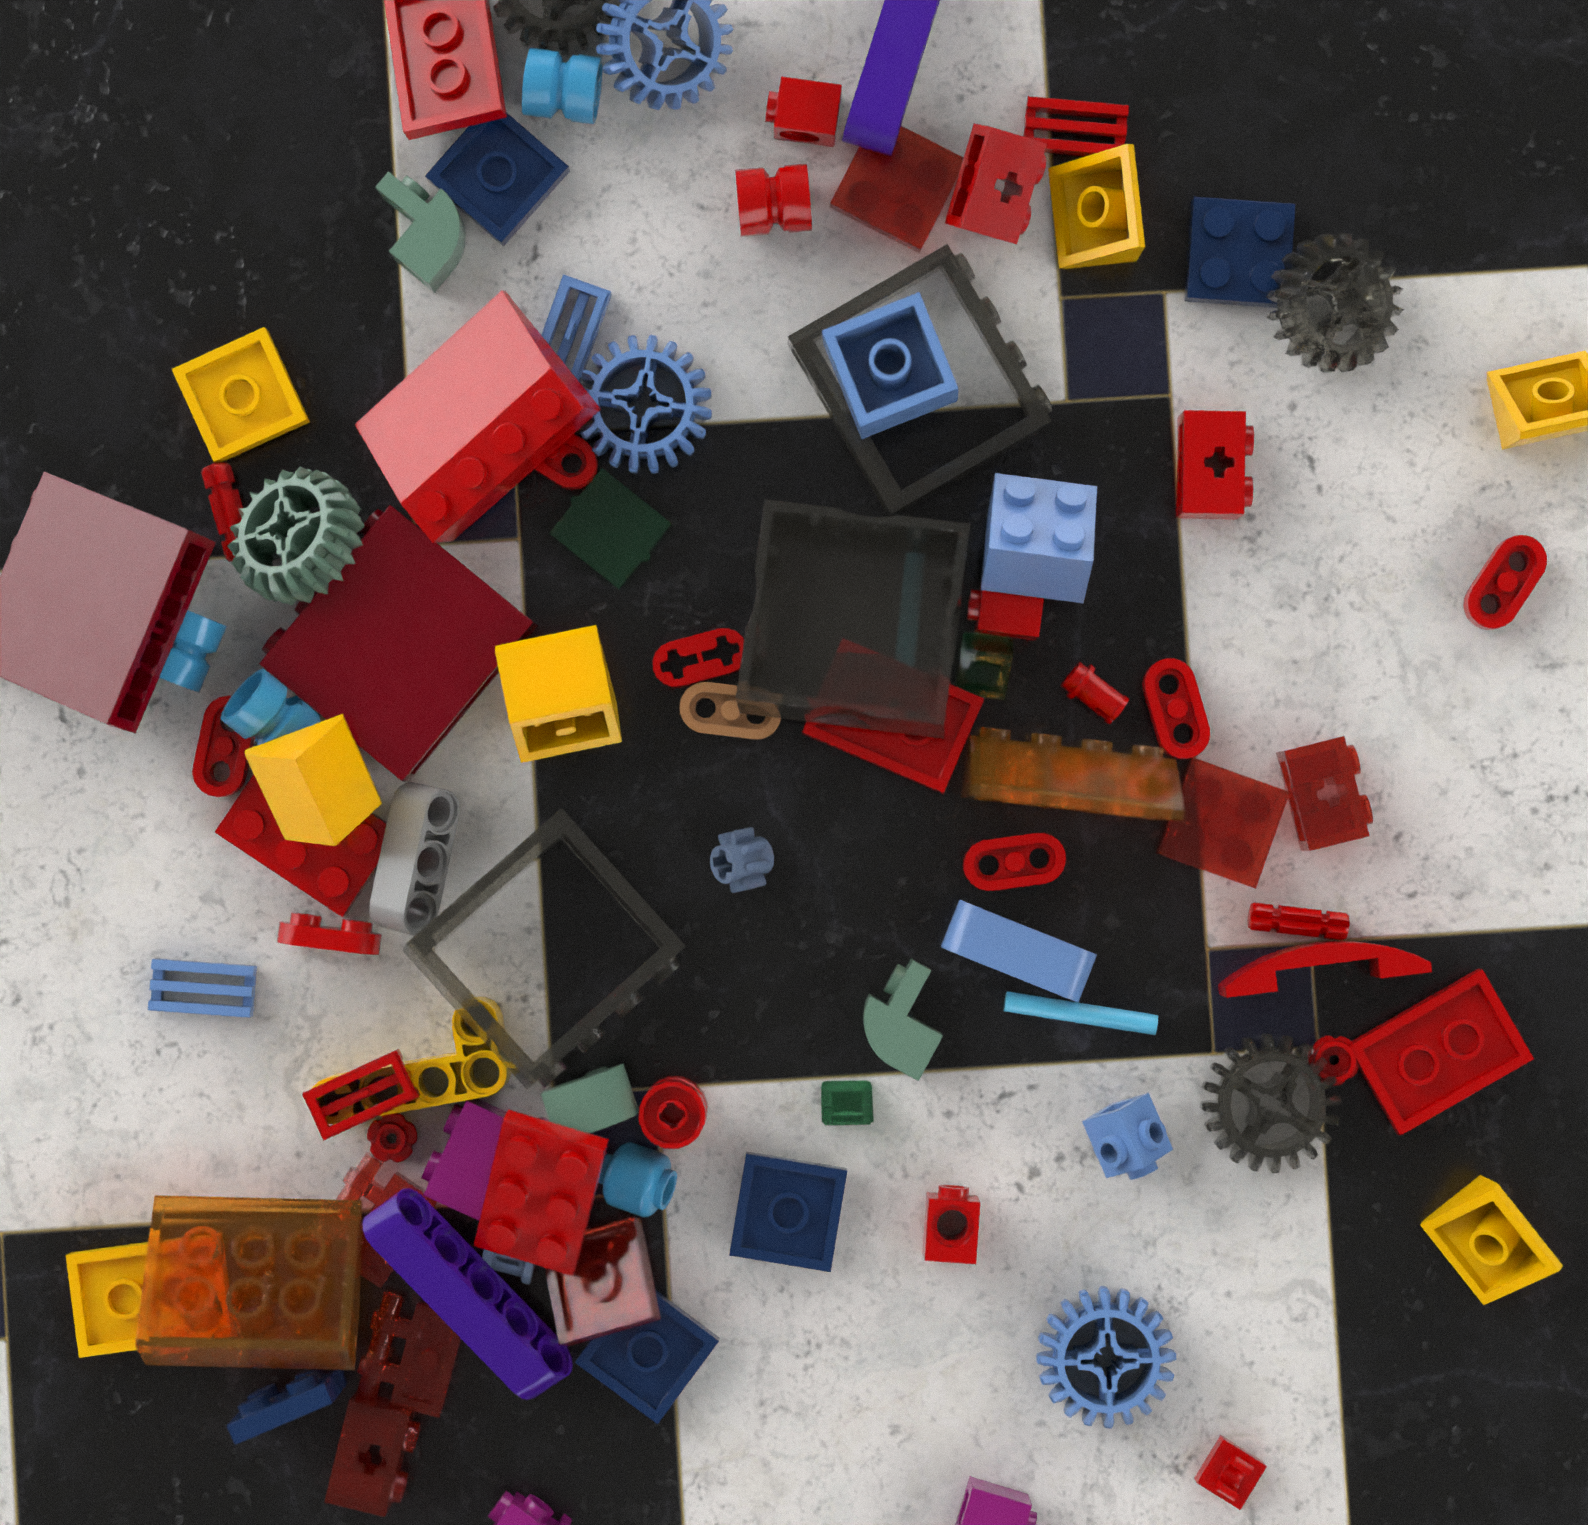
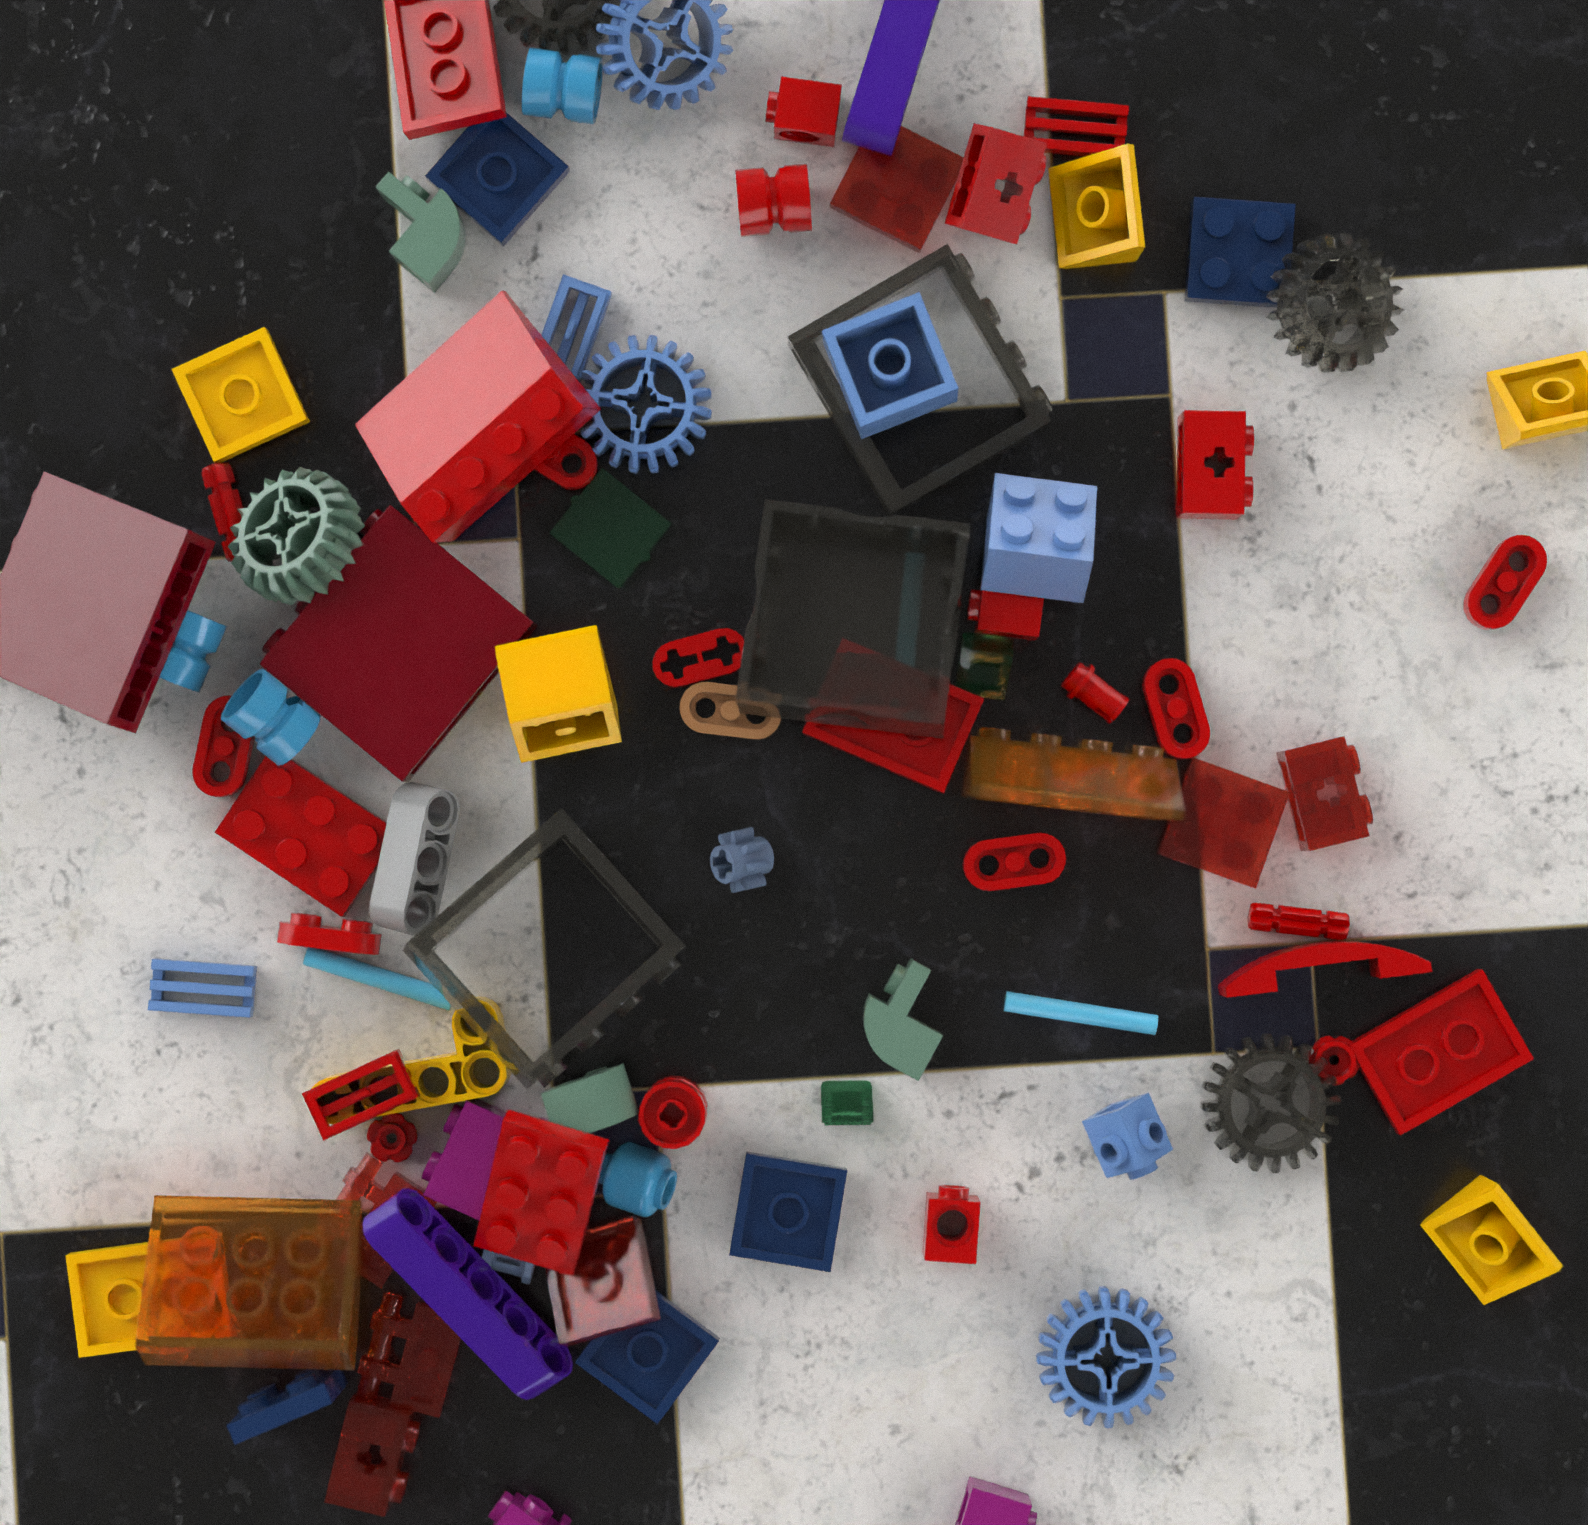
(315, 782): yellow slope -> none
(375, 977): none -> medium azure bar
(1018, 951): medium blue beam -> none
(1230, 1472): red tile -> none

